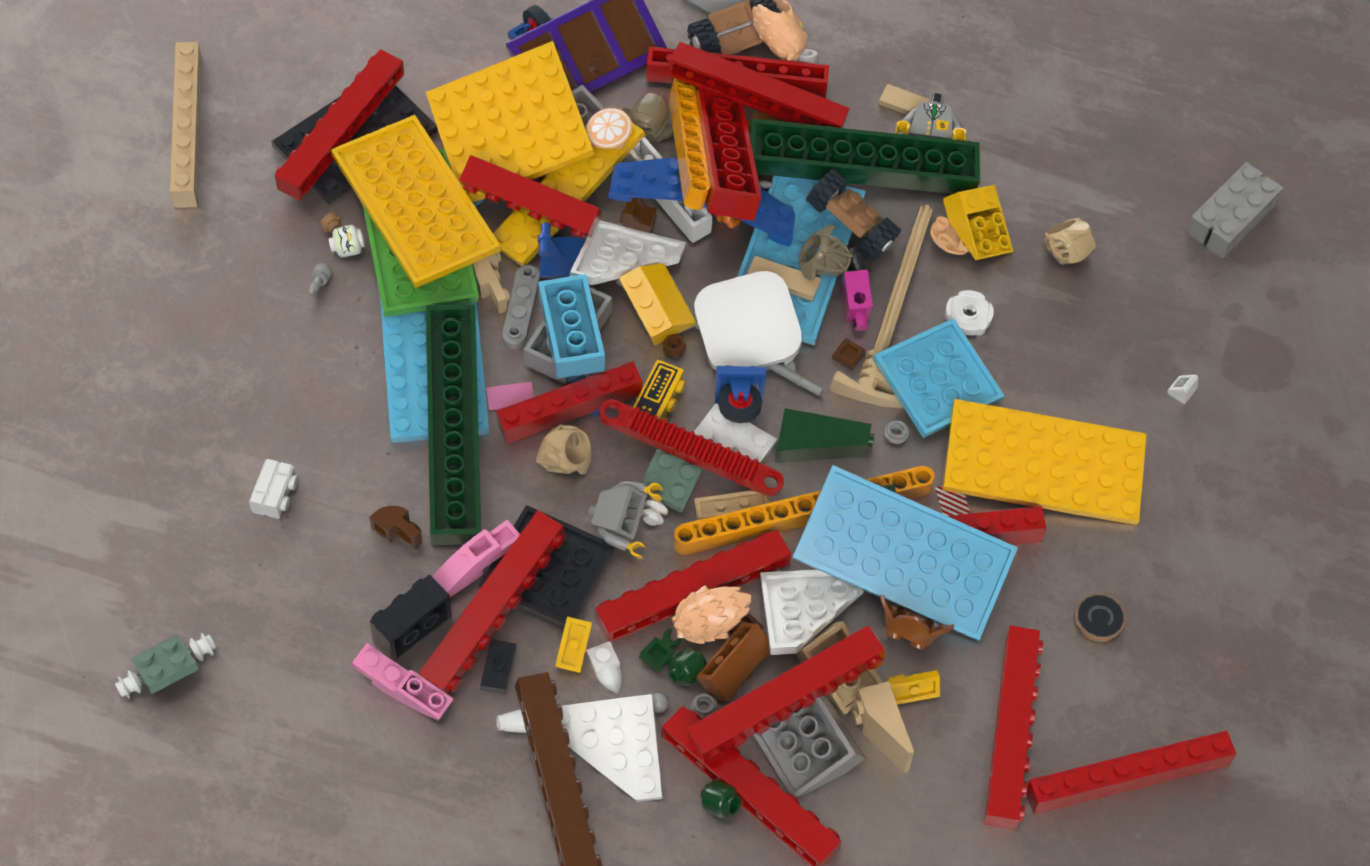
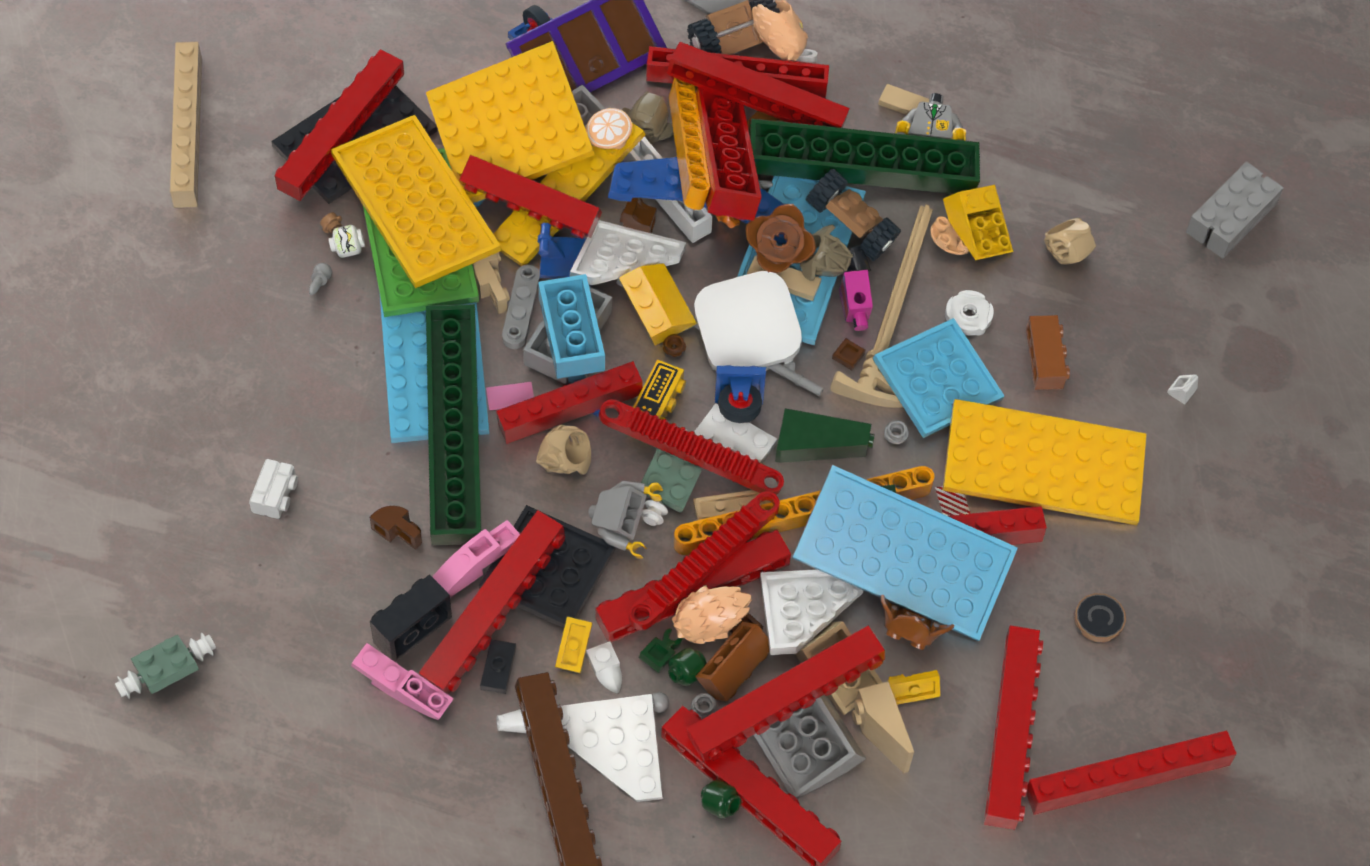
(703, 560): none -> red gear
(783, 220): none -> dark orange brick
(1047, 352): none -> dark orange brick

